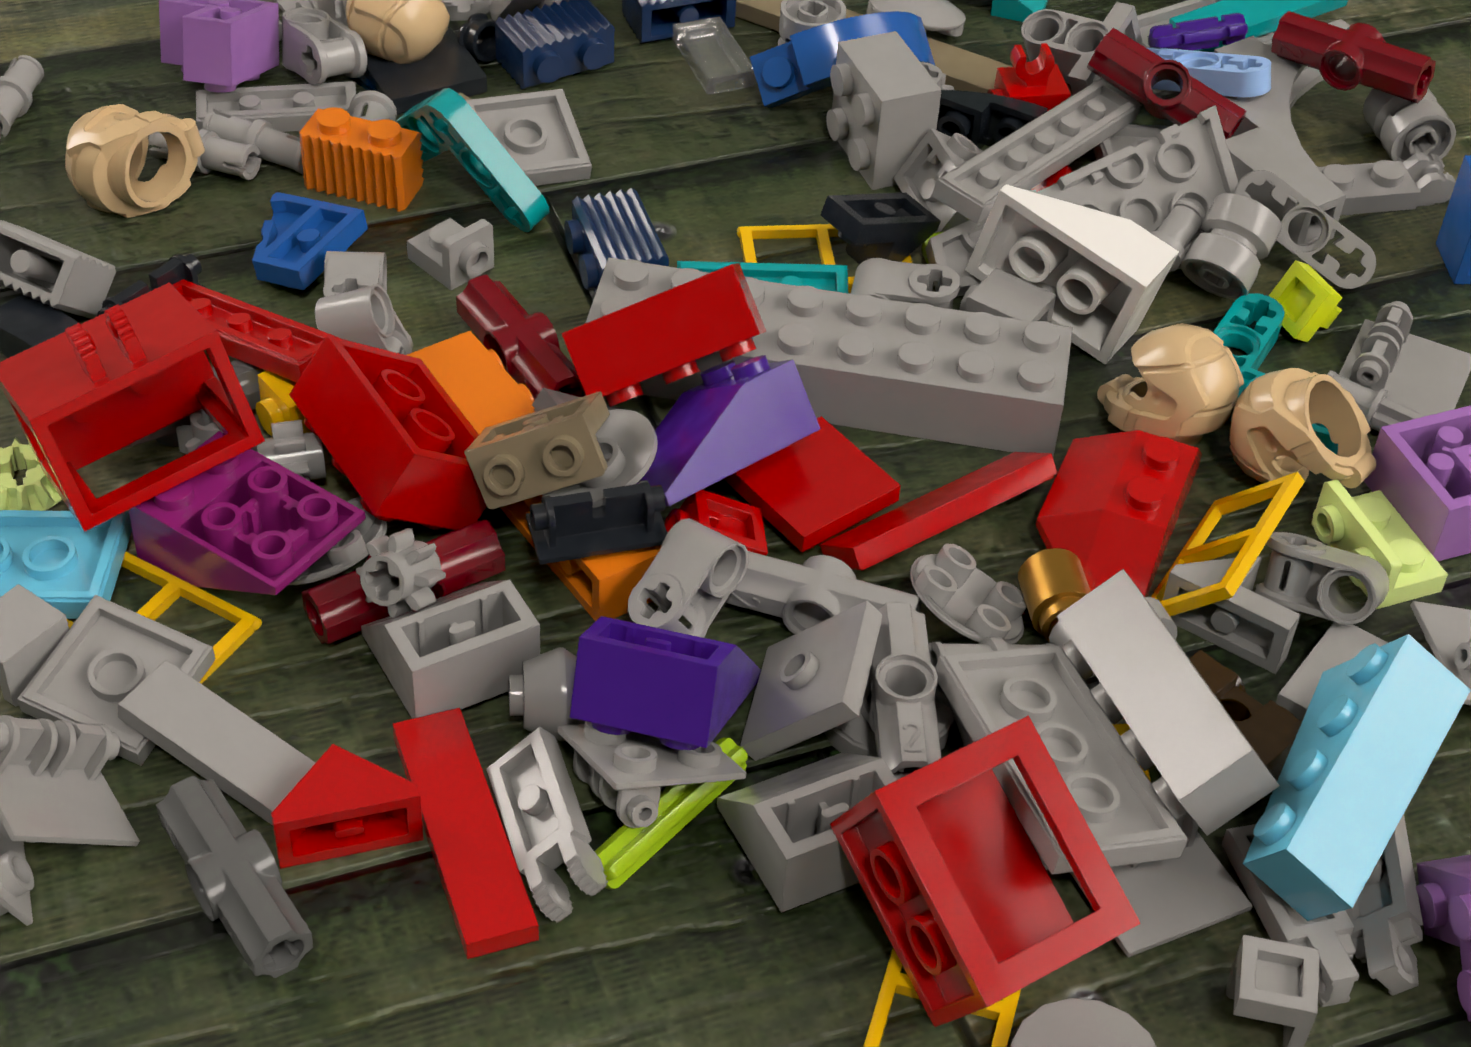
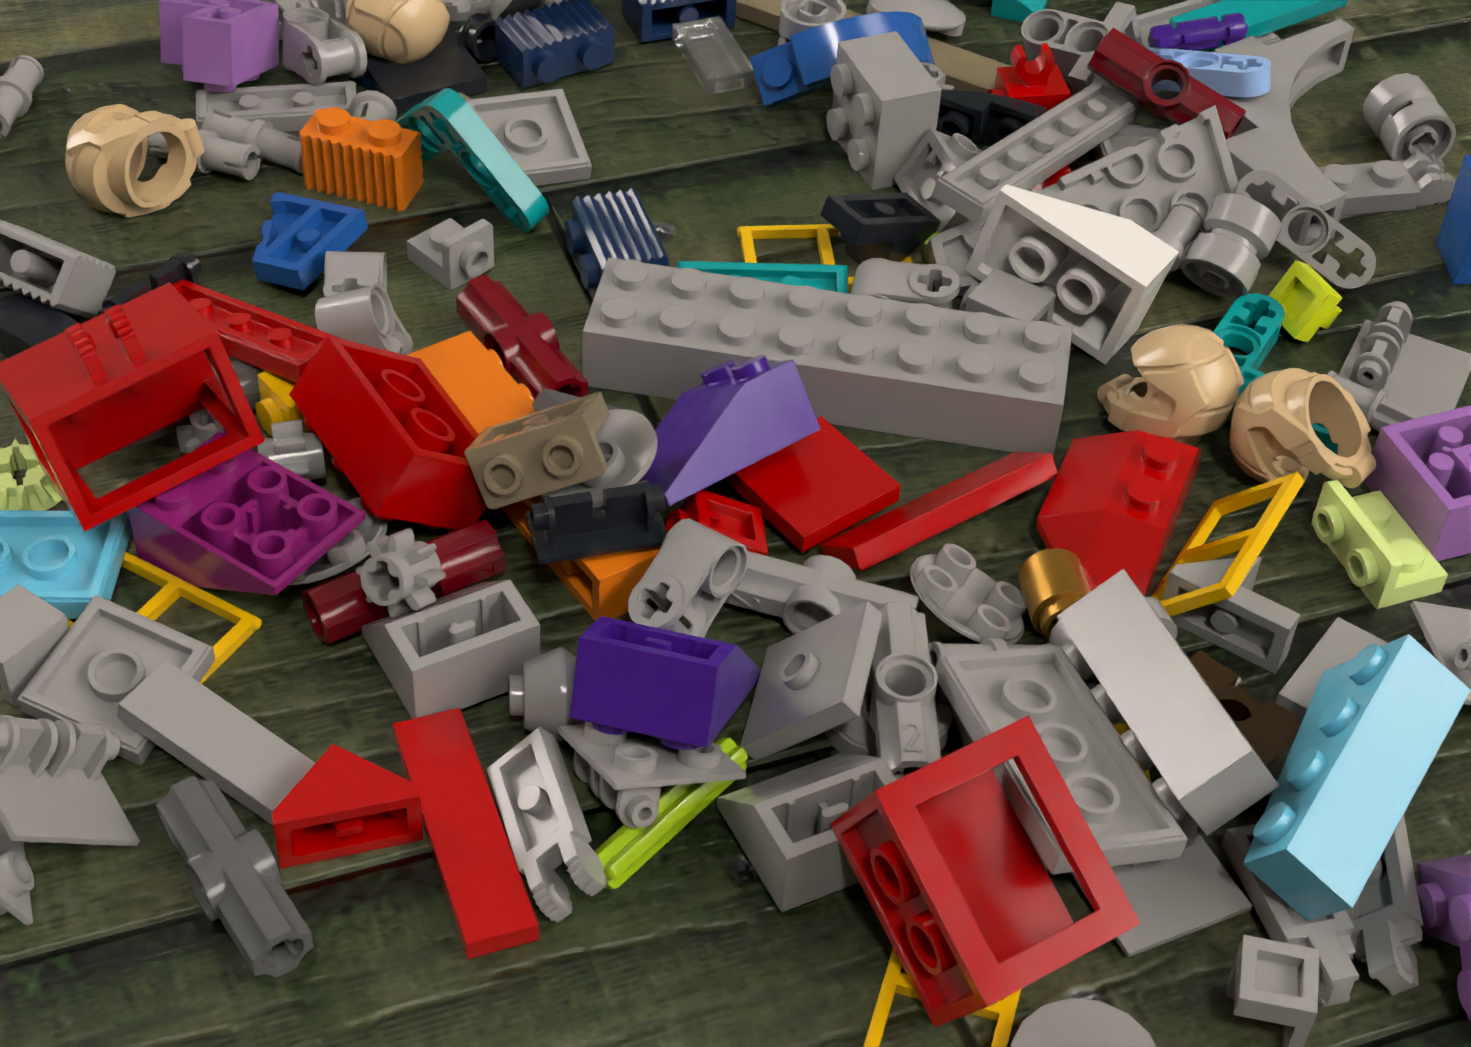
(665, 335): red brick -> none
(1307, 578): light grey piece -> none
(1353, 56): dark red piece -> none

